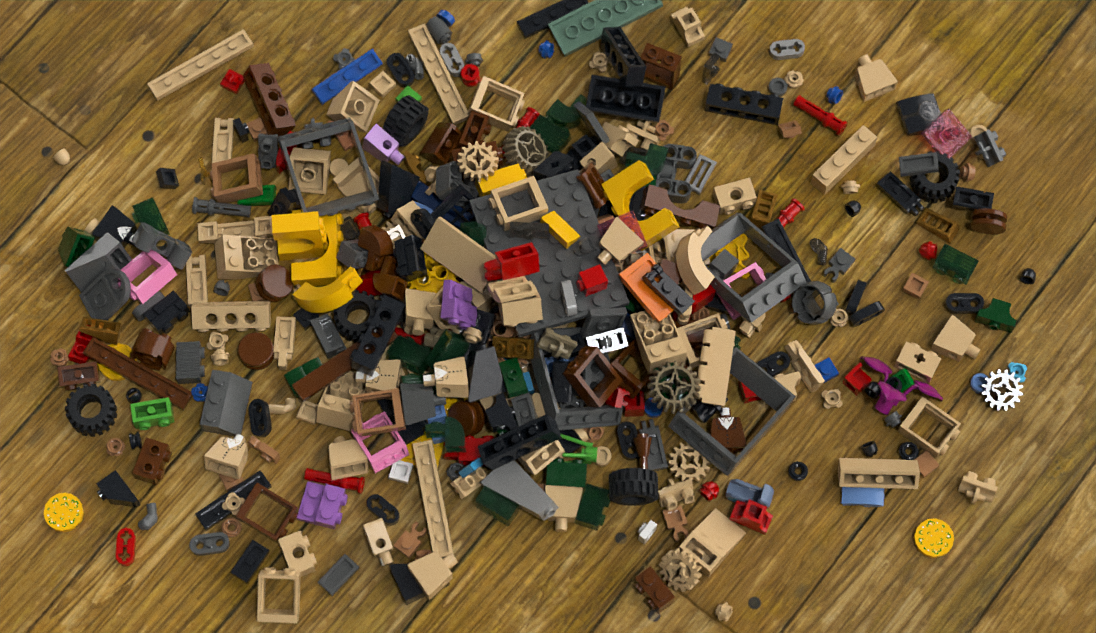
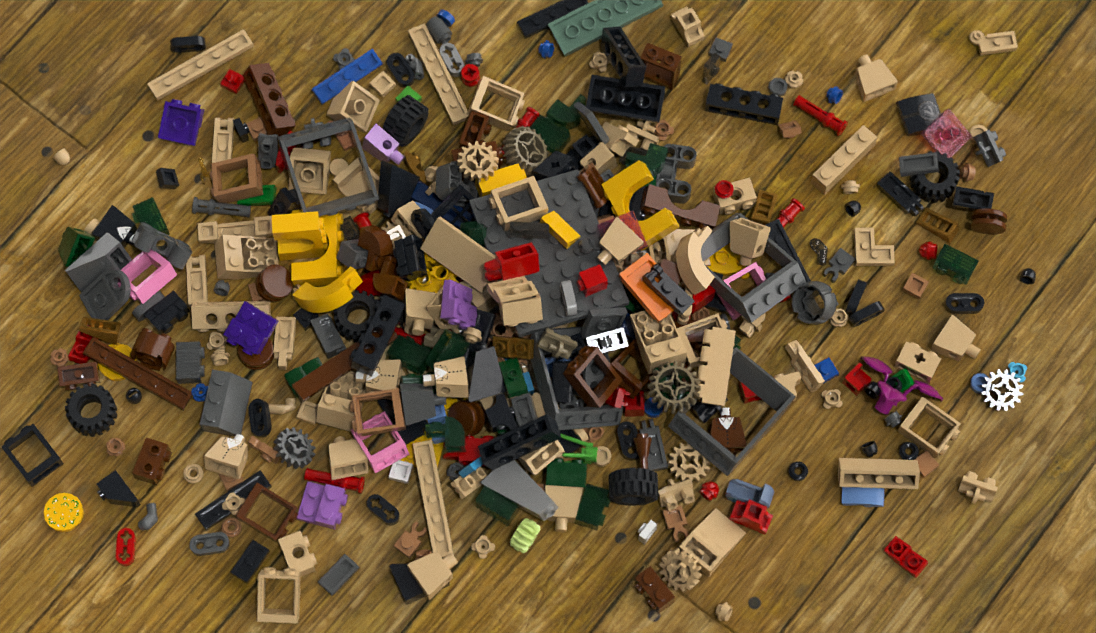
(41, 470): none -> black window
(135, 440): black bush -> none
(152, 413): bright green brick -> none
(181, 122): none -> dark purple plate
(187, 44): none -> black beam
(191, 468): none -> tan plate
(250, 329): none -> dark purple plate
(294, 448): none -> dark grey gear
(375, 533): tan torso -> none
(441, 142): reddish brown brick -> none
(488, 546): none -> tan plate
(525, 535): none -> yellowish green gear
(698, 190): light grey tile -> none
(724, 189): none -> red plate
(724, 264): dark grey brick -> none
(748, 239): none -> tan torso
(770, 363): black plate -> none
(787, 50): light grey beam -> none
(870, 254): none -> tan plate
(905, 557): none -> red slope
(933, 538): yellow tile -> none
(994, 42): none -> tan hinge
(997, 316): dark green brick -> none

